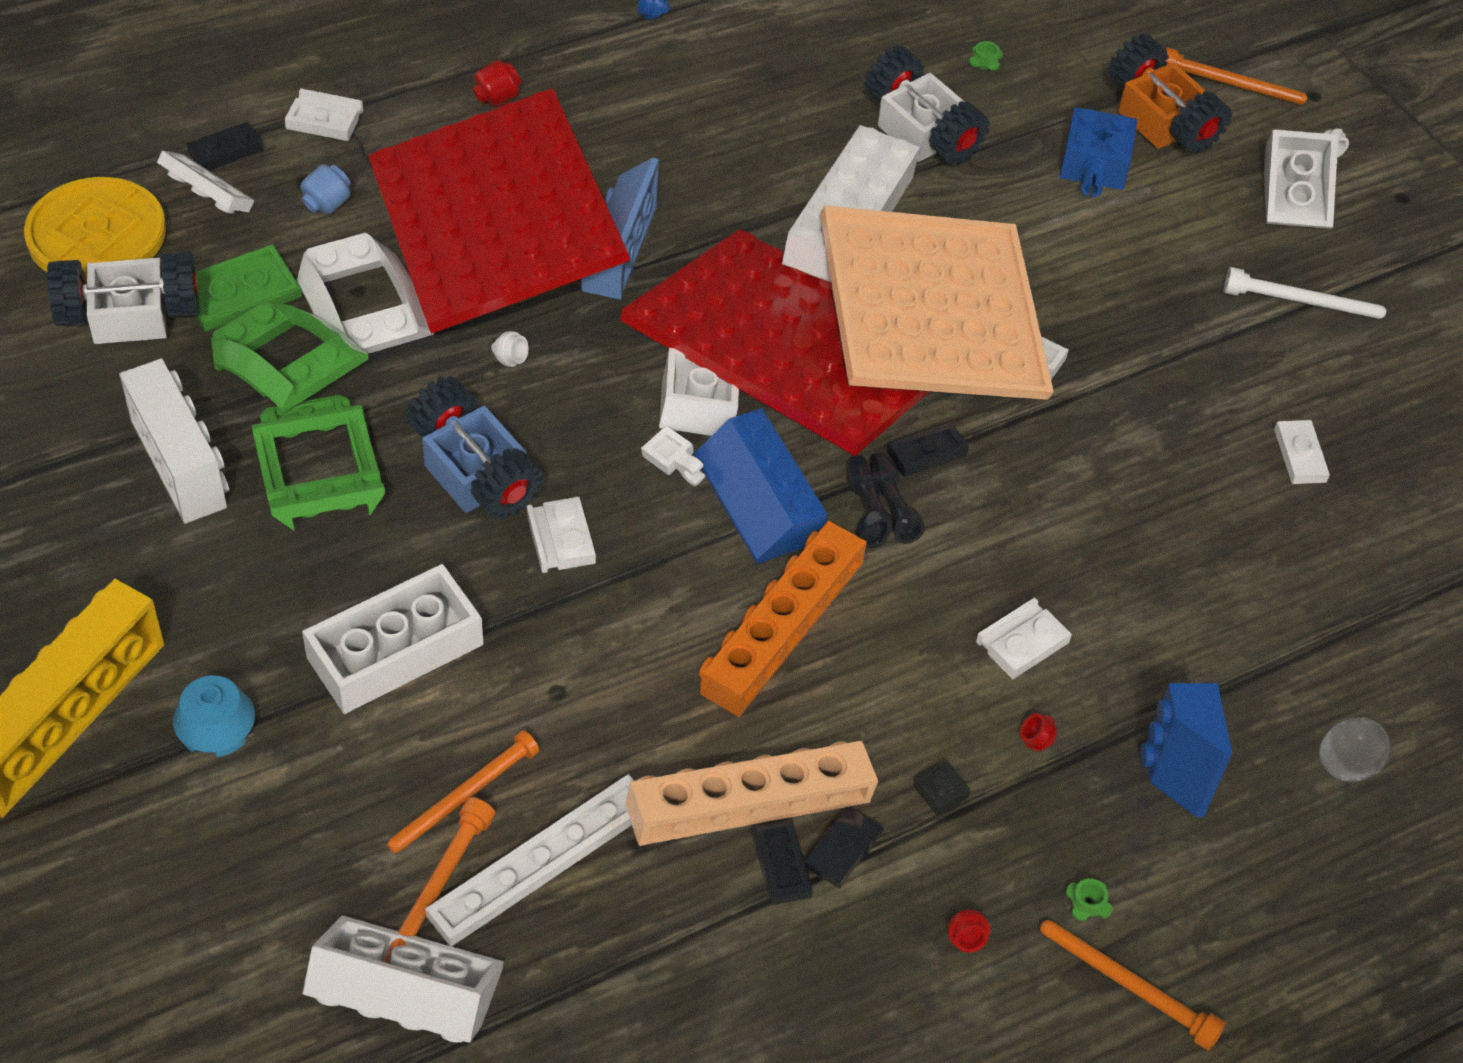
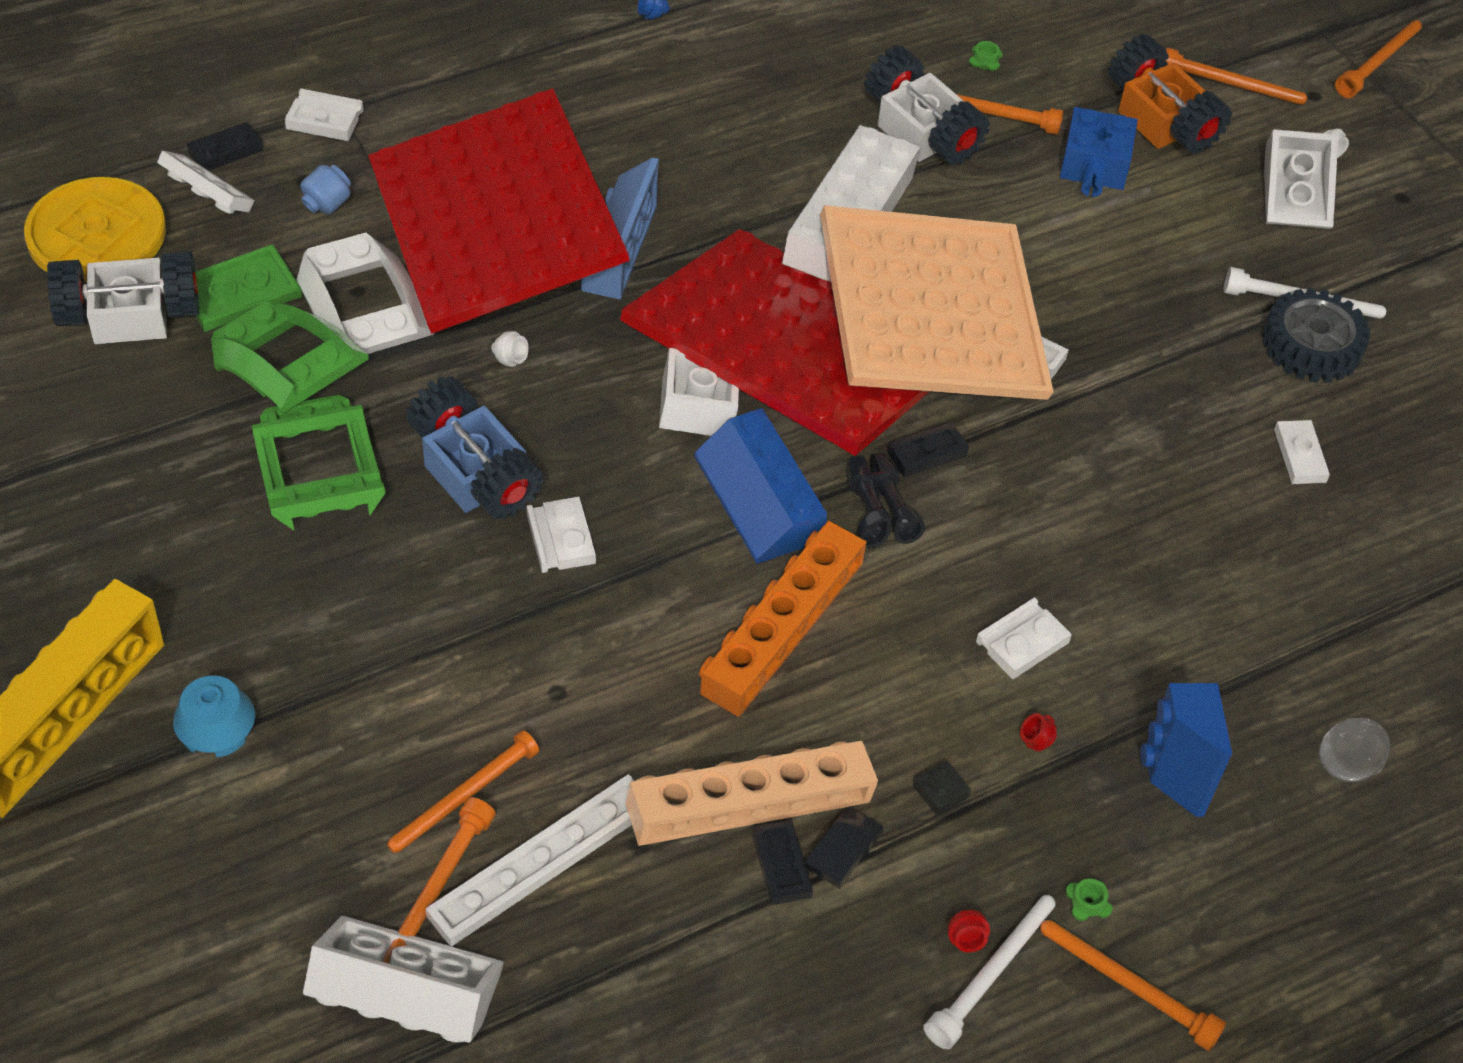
(175, 440): white brick -> none
(393, 638): white brick -> none
(496, 83): red head -> none
(671, 452): white plate -> none
(946, 1026): none -> white piece
(1047, 119): none -> orange piece
(1316, 335): none -> black wheel
(1352, 81): none -> orange piece

